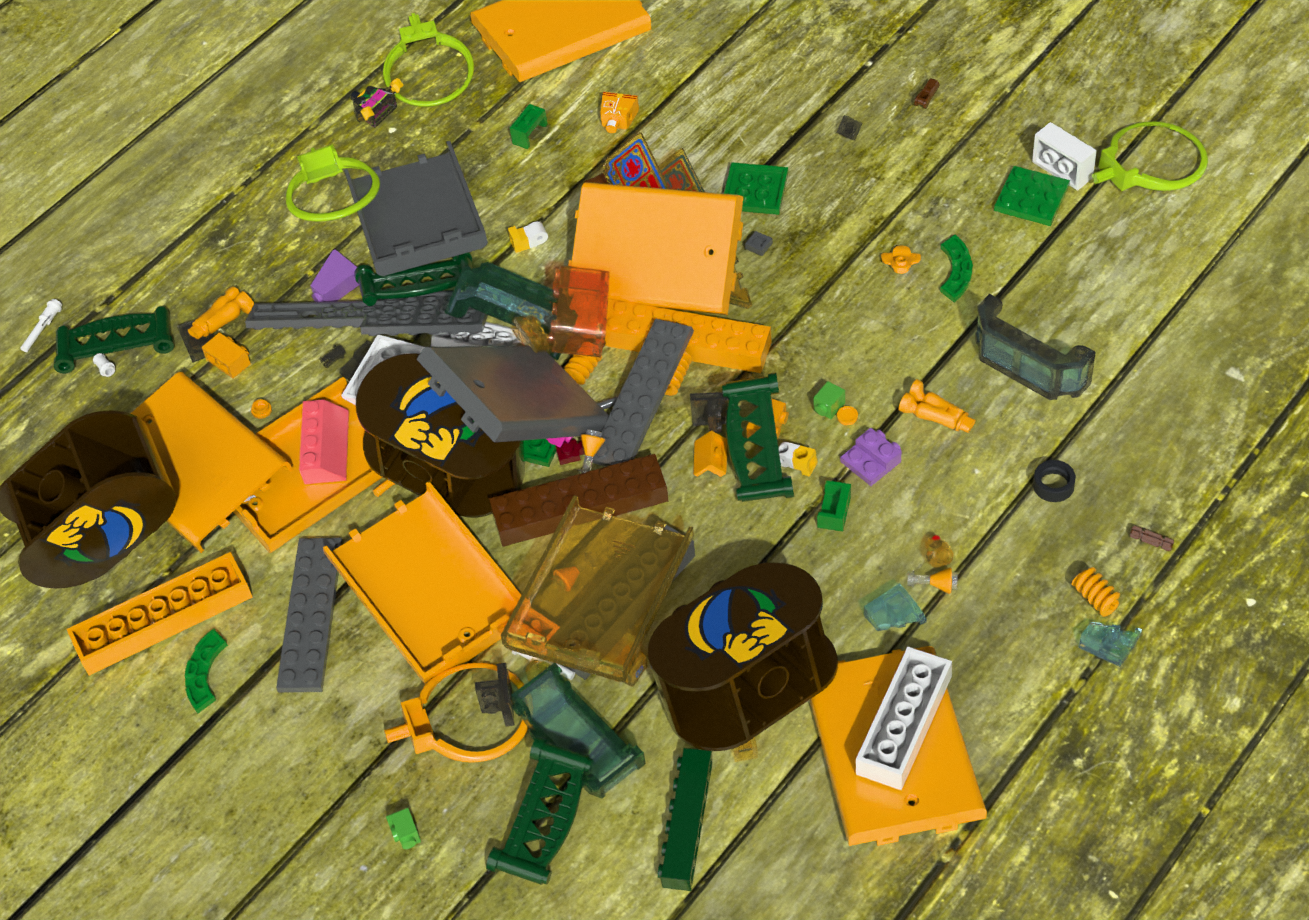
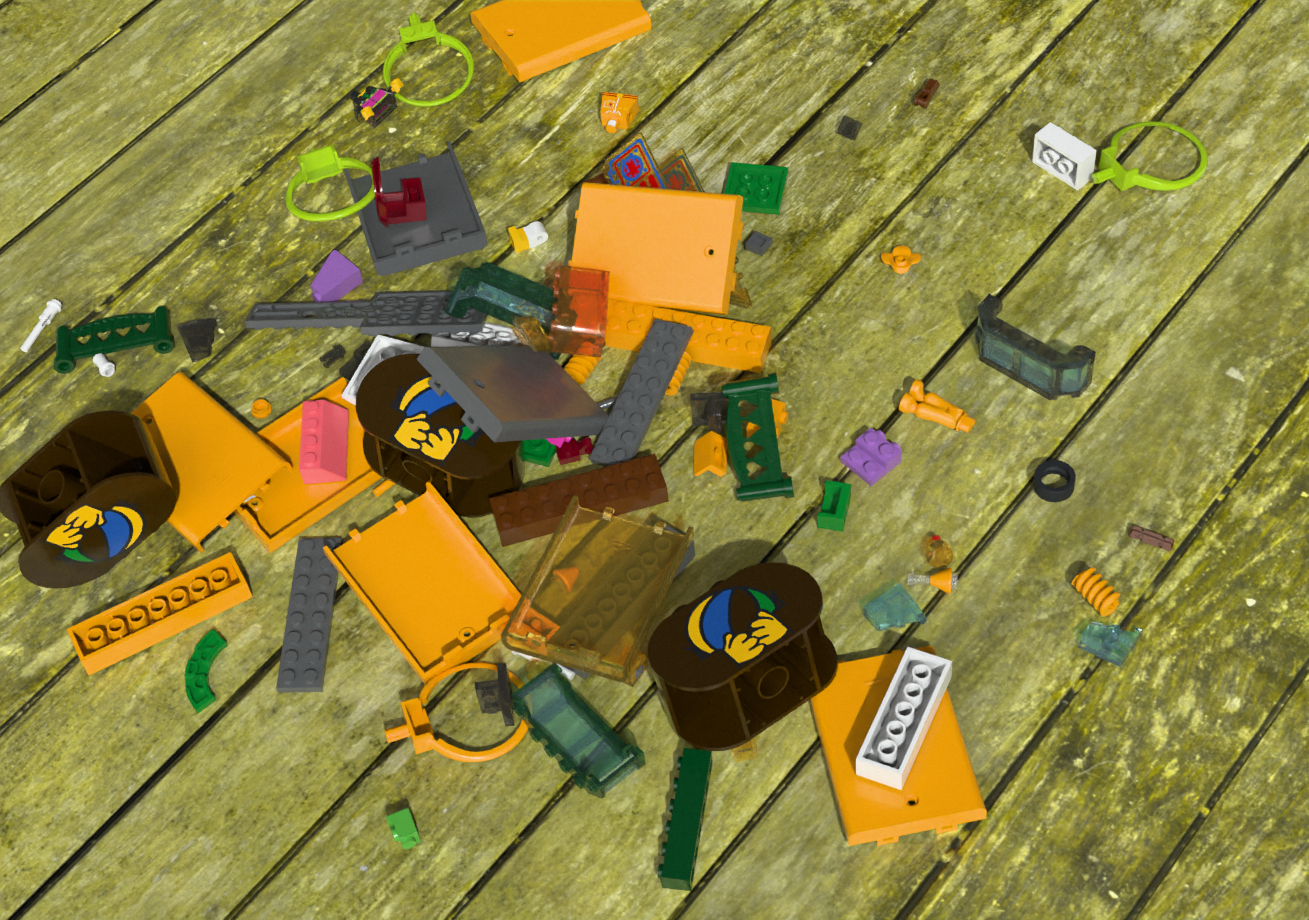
(221, 312): light orange piece -> none
(226, 355): light orange brick -> none
(371, 283): dark green piece -> none
(398, 206): none -> dark red piece
(515, 857): dark green piece -> none
(526, 124): green panel -> none
(591, 442): piece -> none
(798, 457): yellow leg -> none
(829, 400): bright green brick -> none
(847, 415): light orange piece -> none
(961, 268): green tile -> none
(1032, 195): green plate -> none

